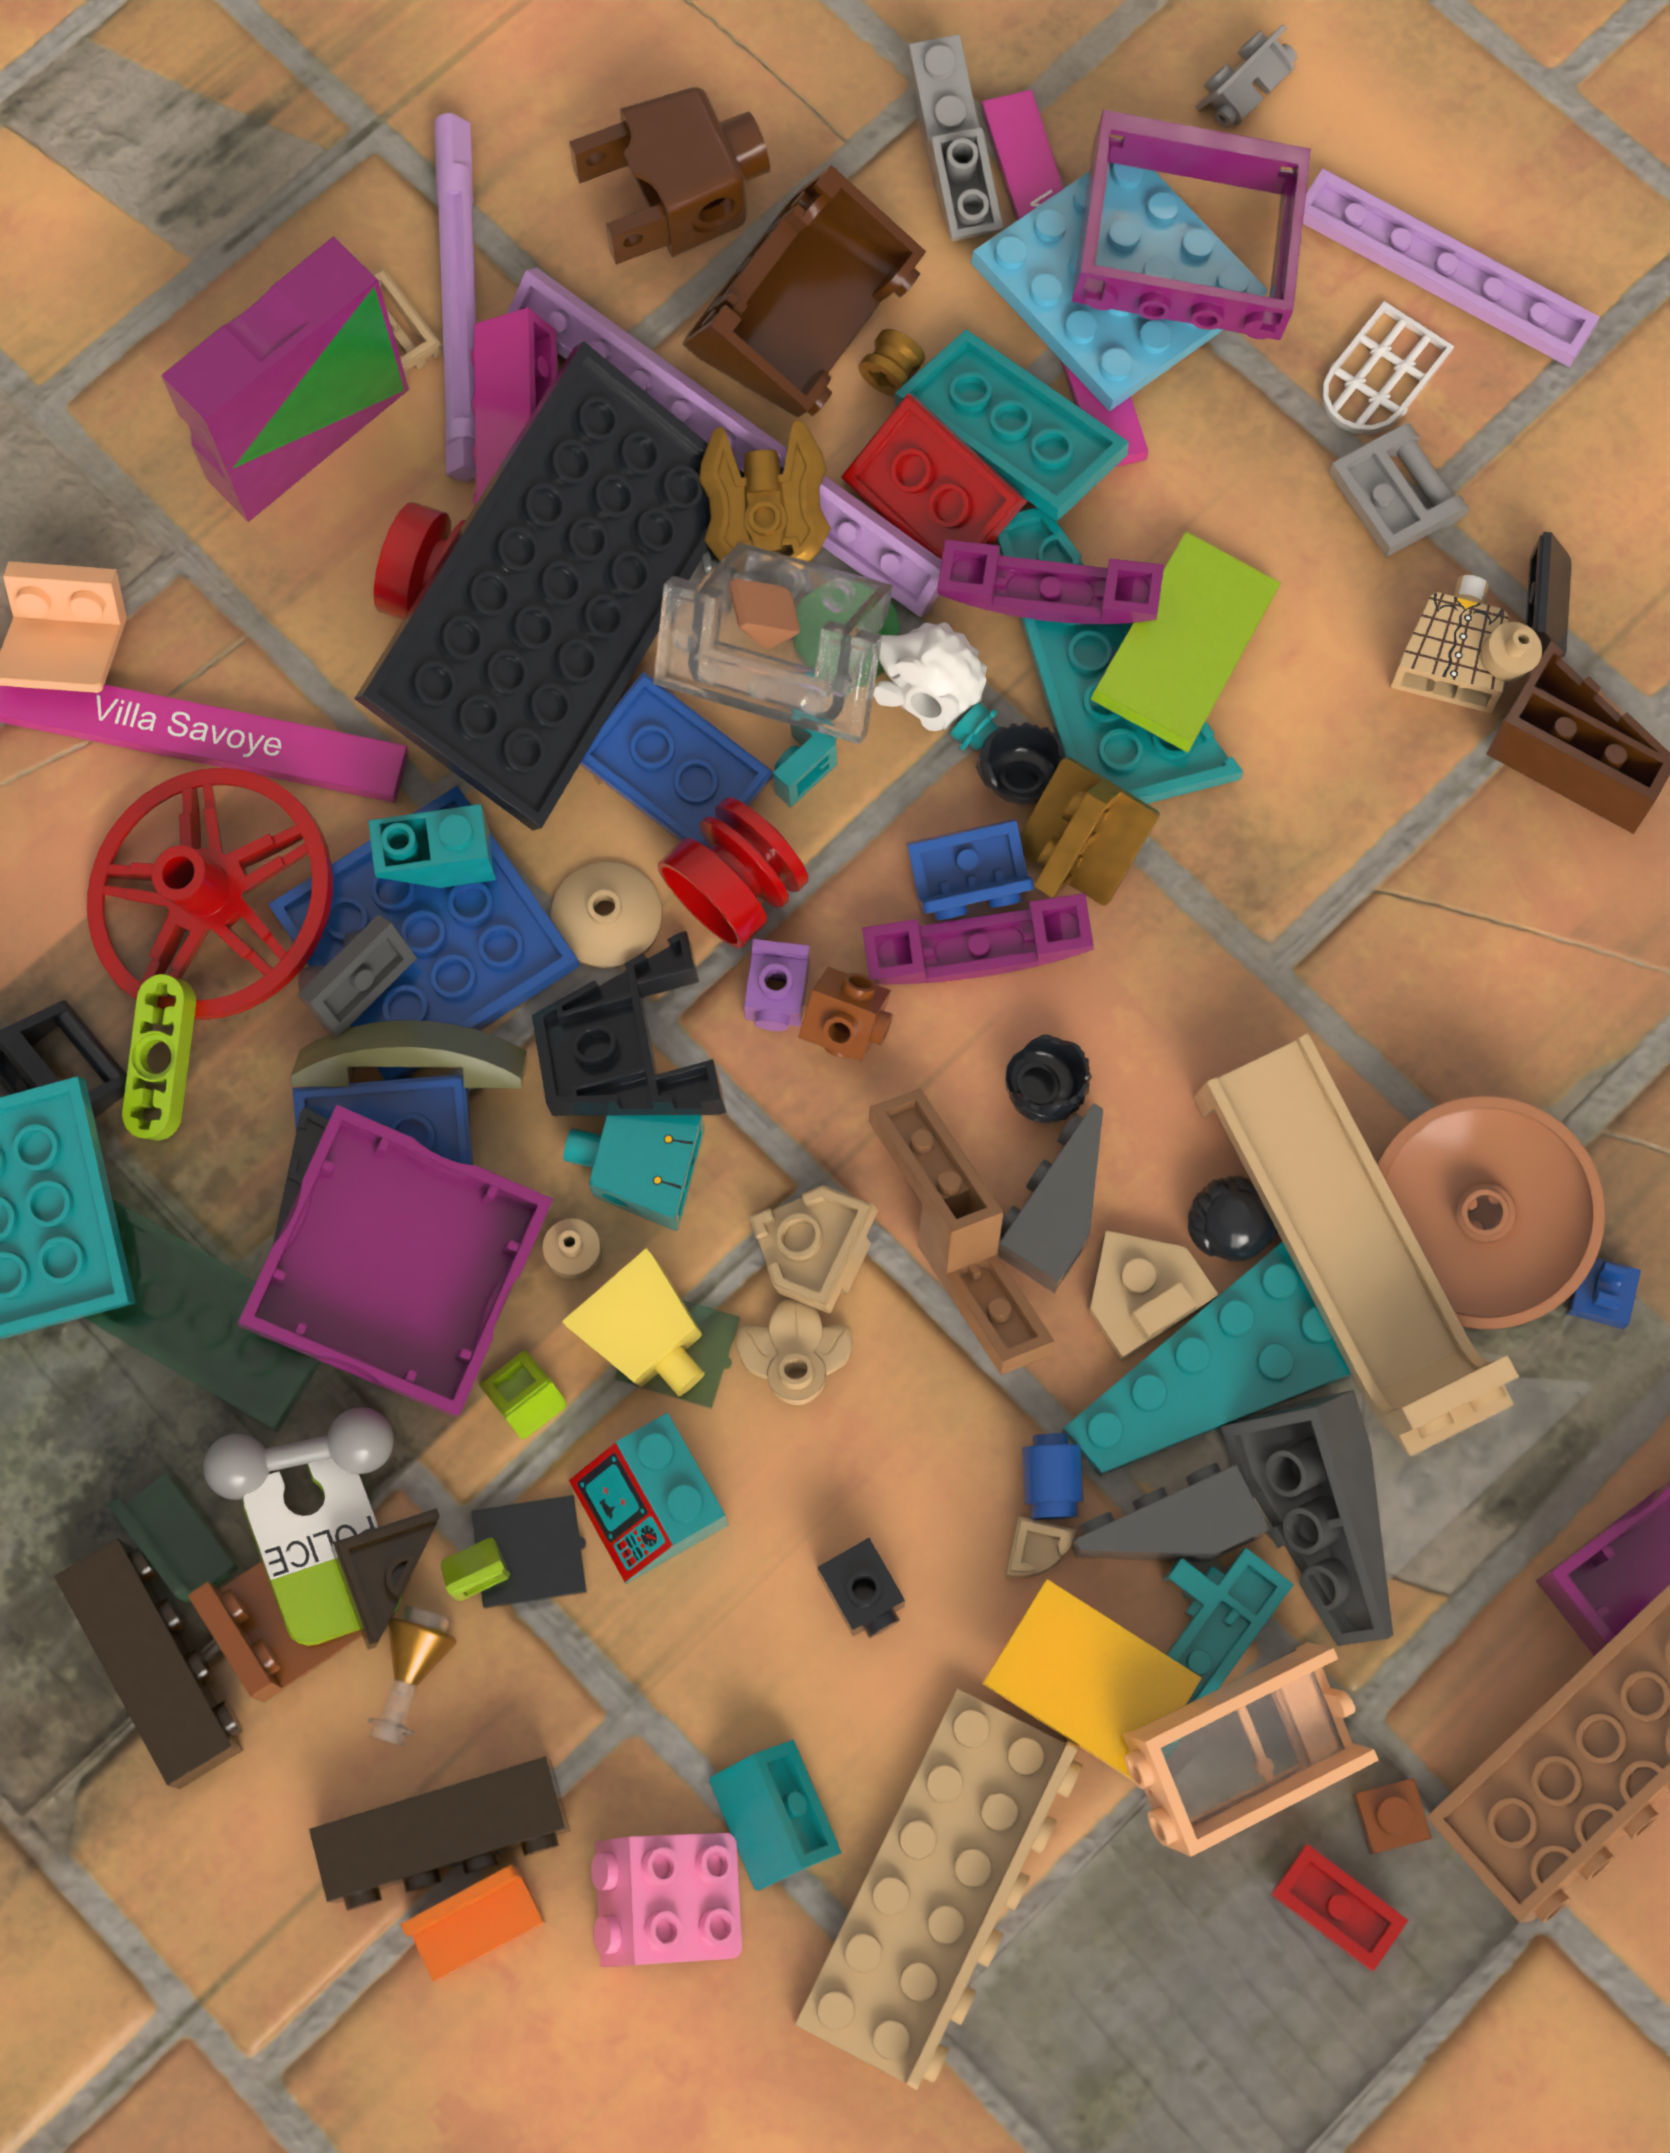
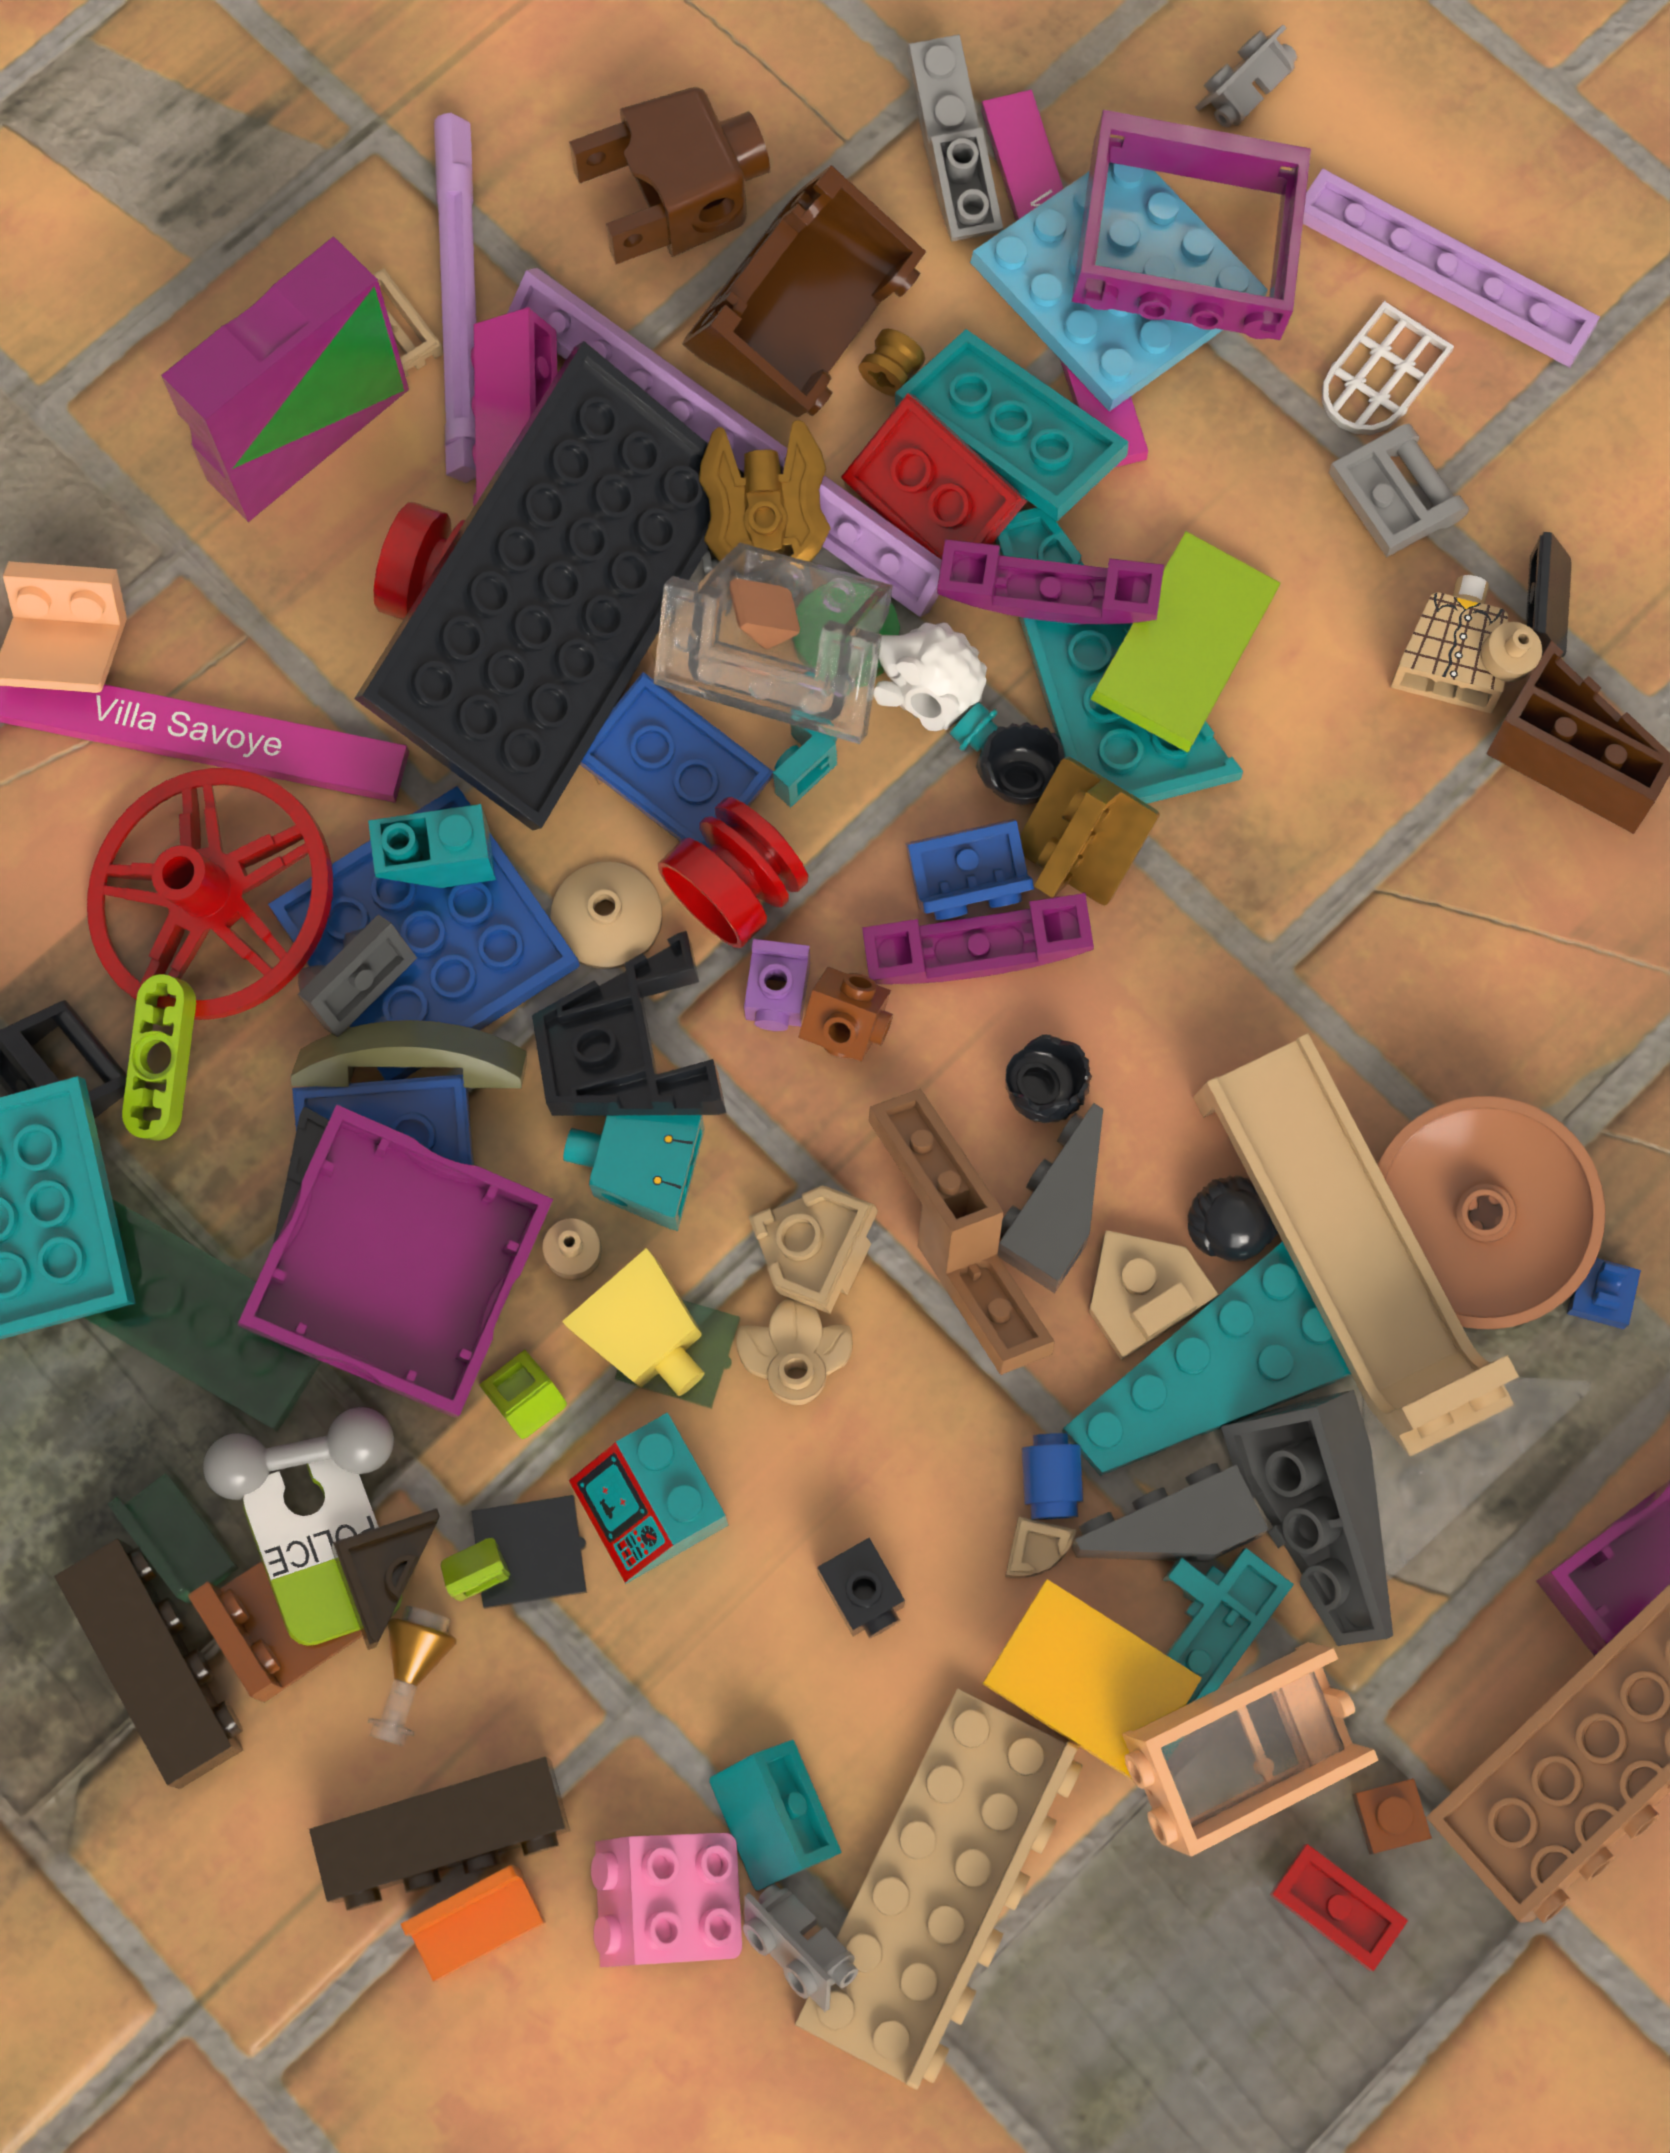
(810, 1966): none -> light grey hinge

